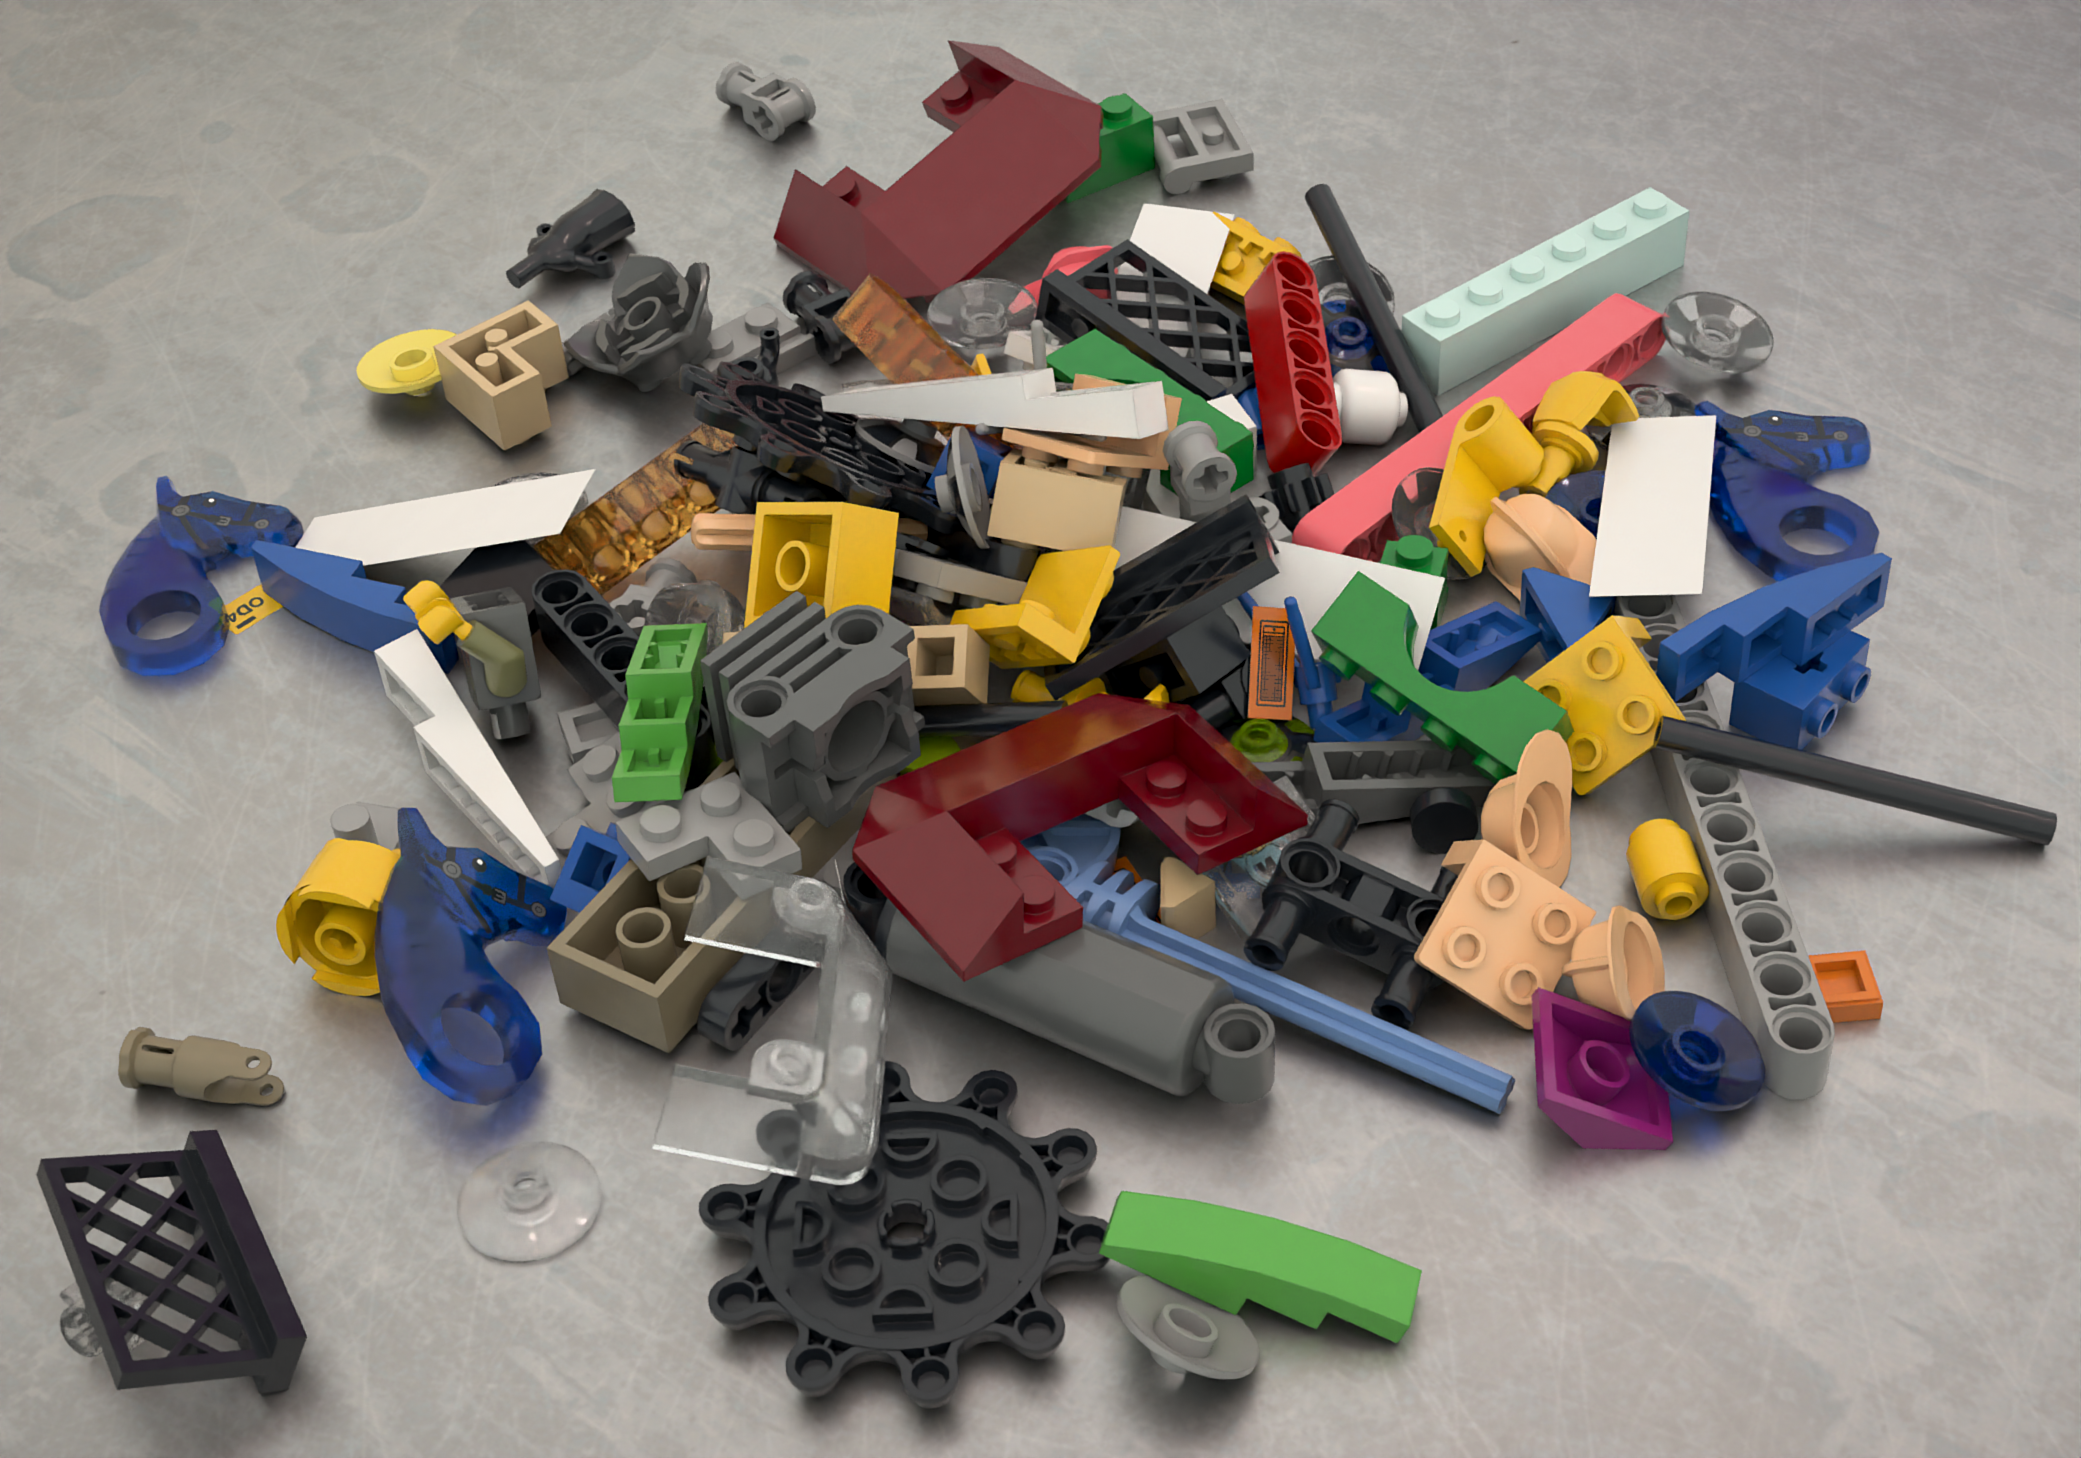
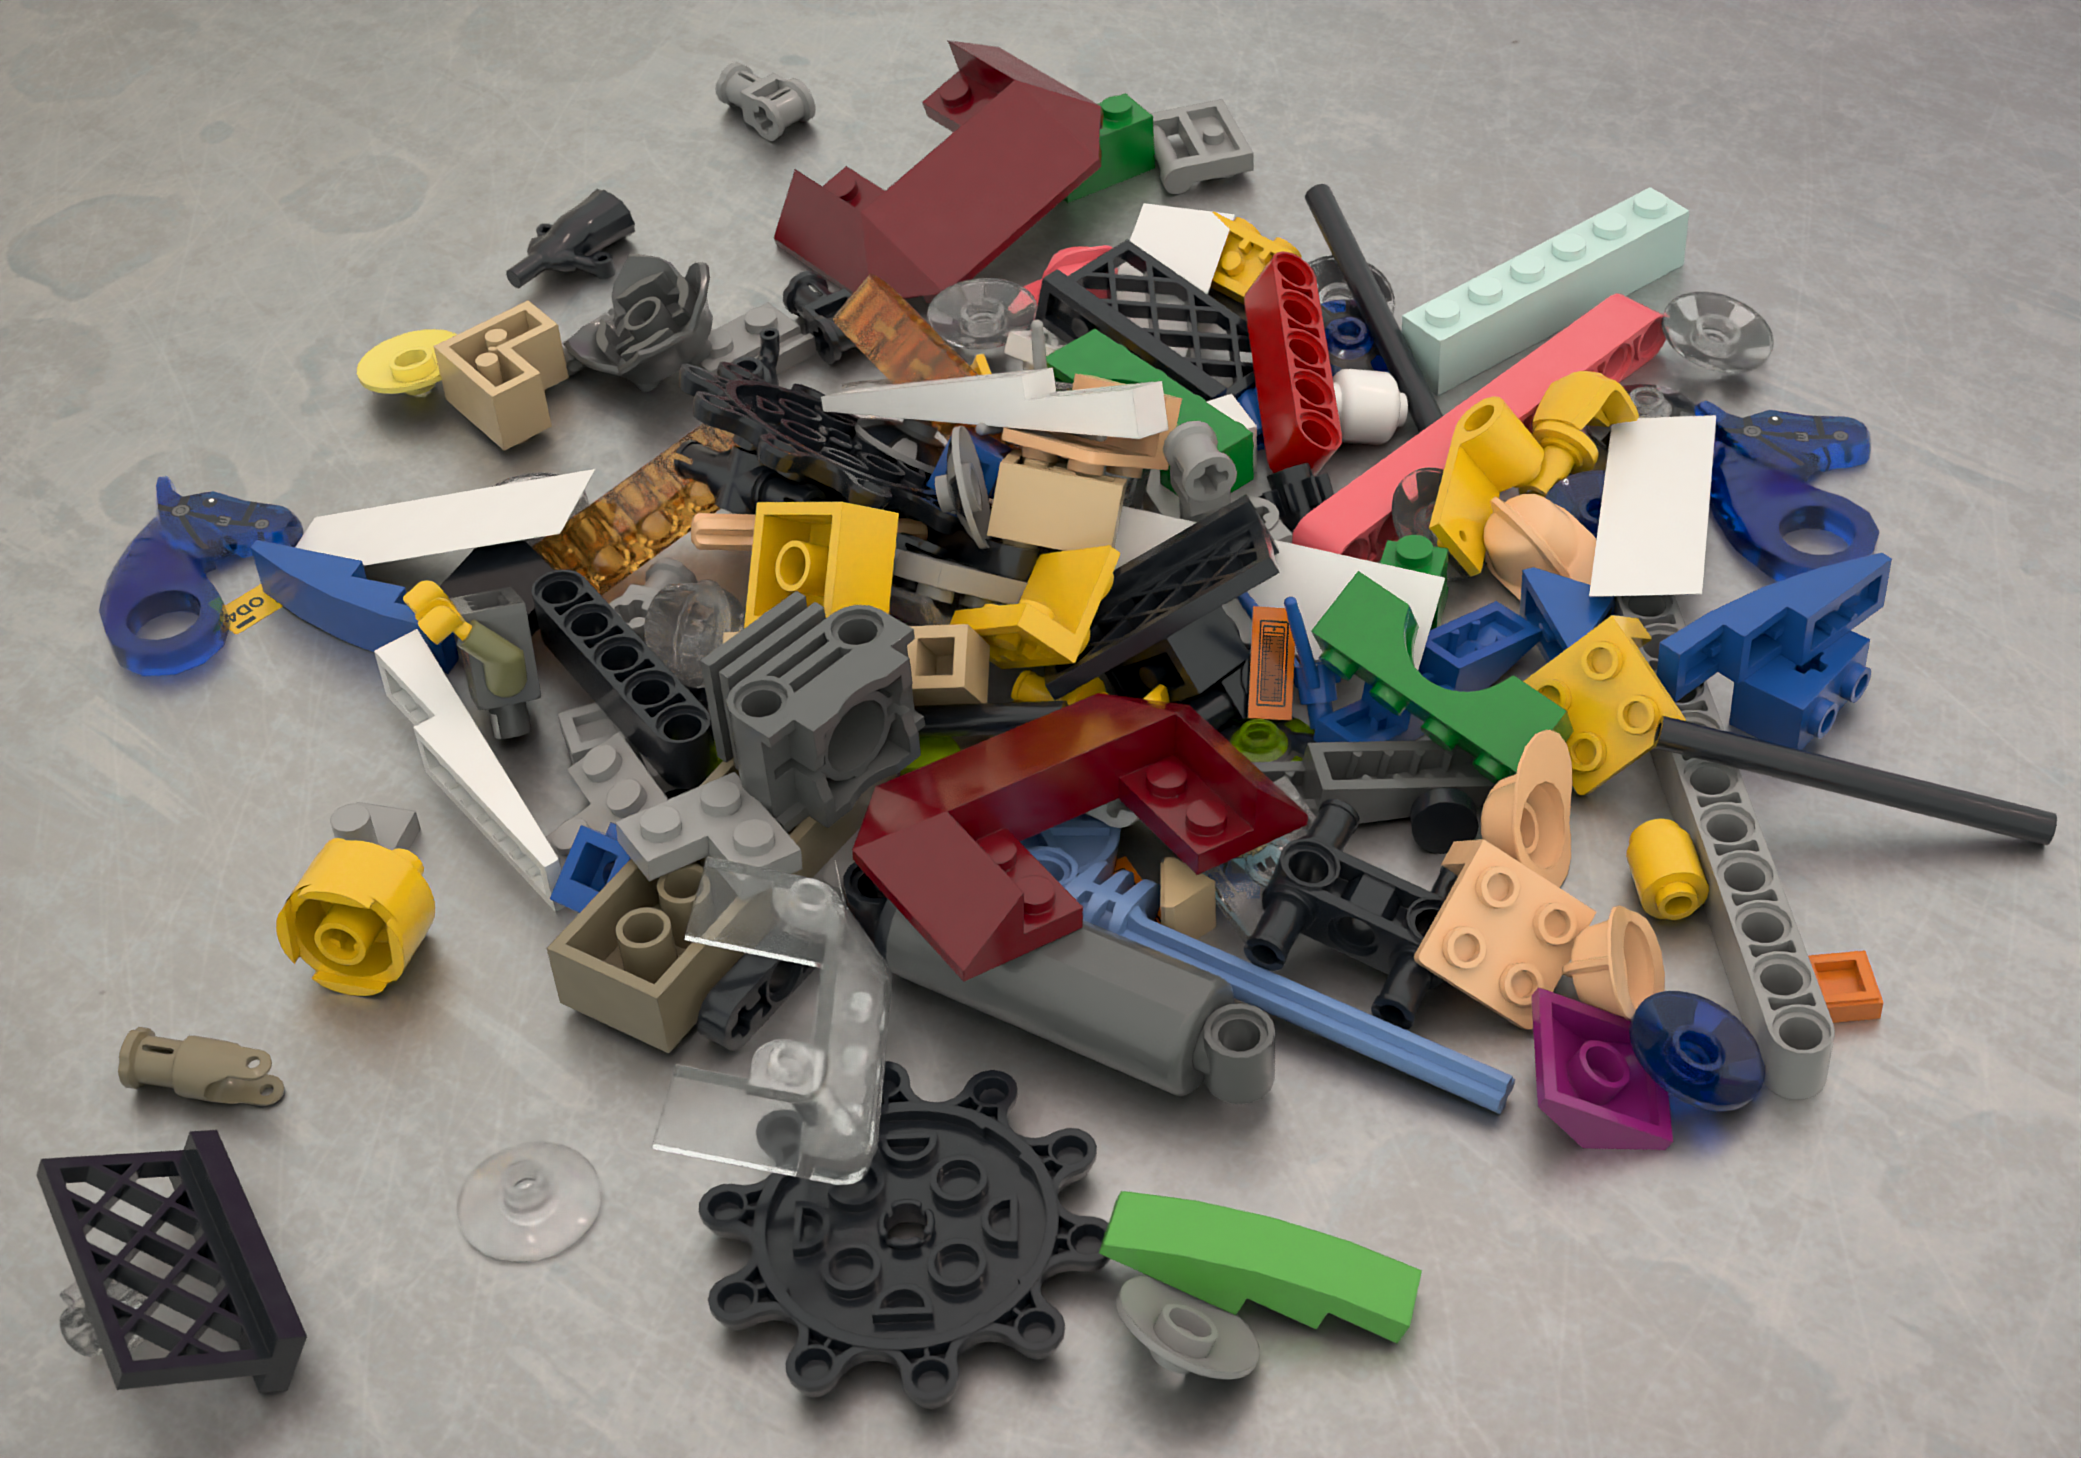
(431, 956): clear blue animal -> none
(660, 713): bright green slope -> none

